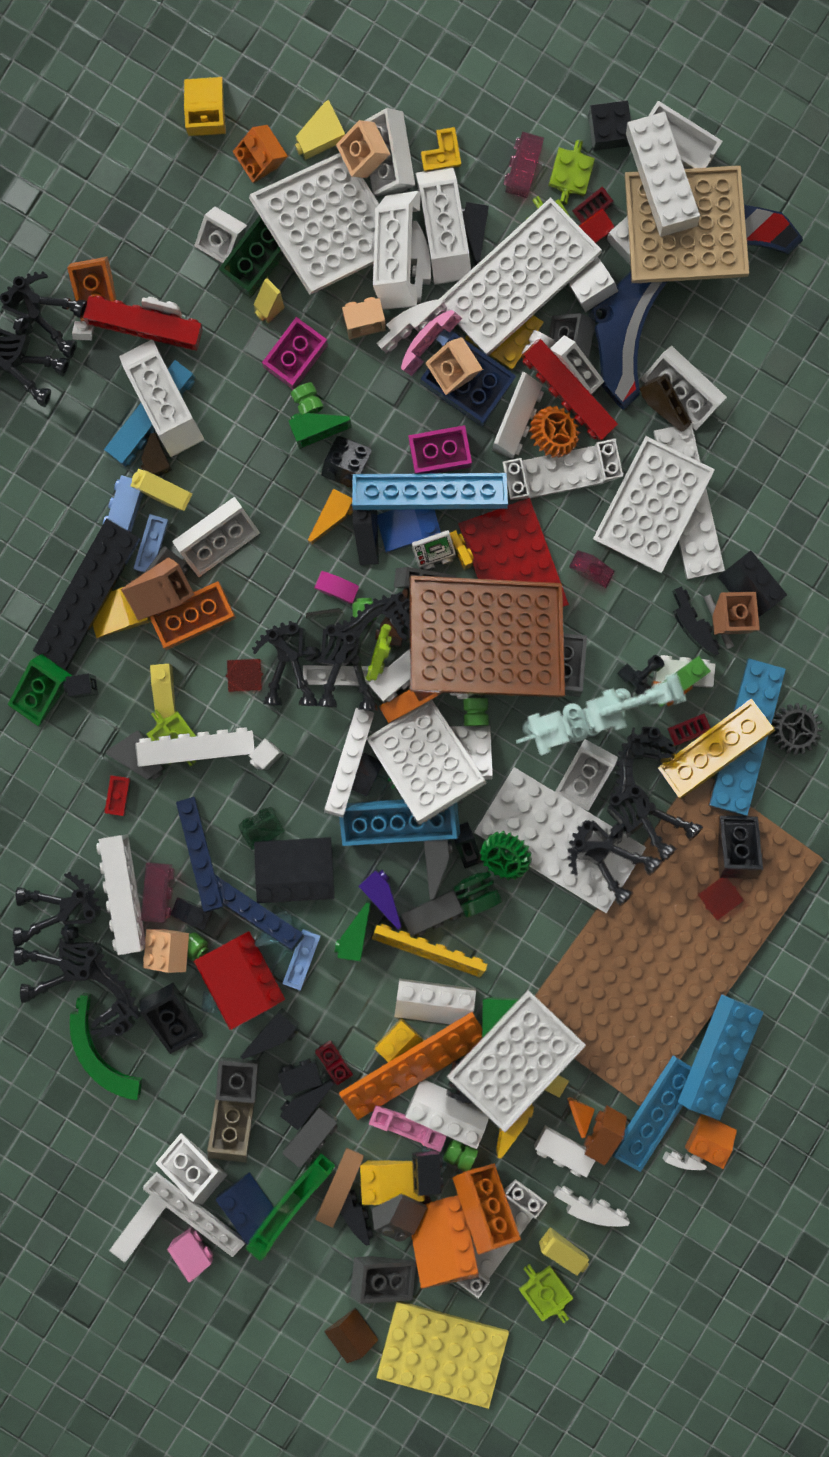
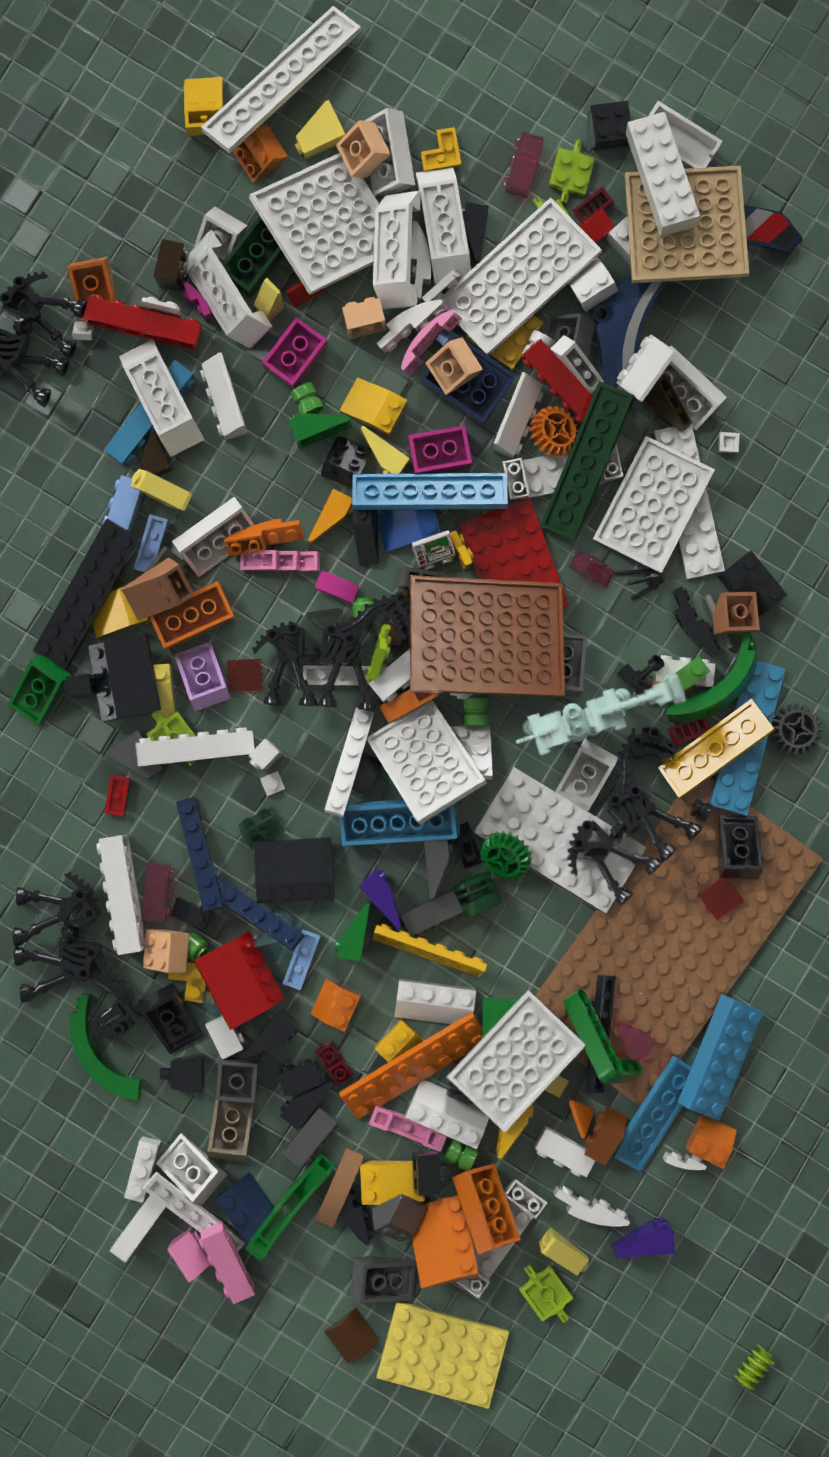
(124, 678): none -> black slope
(142, 1168): none -> white brick
(169, 265): none -> dark brown brick
(186, 1073): none -> black torso
(195, 298): none -> dark pink slope
(195, 984): none -> yellow plate
(202, 676): none -> lavender slope
(223, 296): none -> white slope
(223, 396): none -> white slope
(226, 1041): none -> white brick
(227, 1262): none -> bright pink brick
(260, 535): none -> orange slope
(272, 783): none -> white plate
(280, 561): none -> bright pink slope
(281, 79): none -> white plate
(299, 294): none -> red slope
(335, 1005): none -> orange slope
(374, 406): none -> yellow slope
(388, 458): none -> light yellow slope
(436, 292): none -> white plate
(587, 460): none -> dark green plate
(598, 1047): none -> green beam
(603, 1007): none -> black plate
(634, 1041): none -> clear pink slope
(645, 367): none -> white slope
(651, 578): none -> black plant
(651, 1238): none -> dark purple slope
(700, 809): none -> black wheel
(722, 694): none -> green arch
(728, 442): none -> white plate
(755, 1368): none -> lime piece

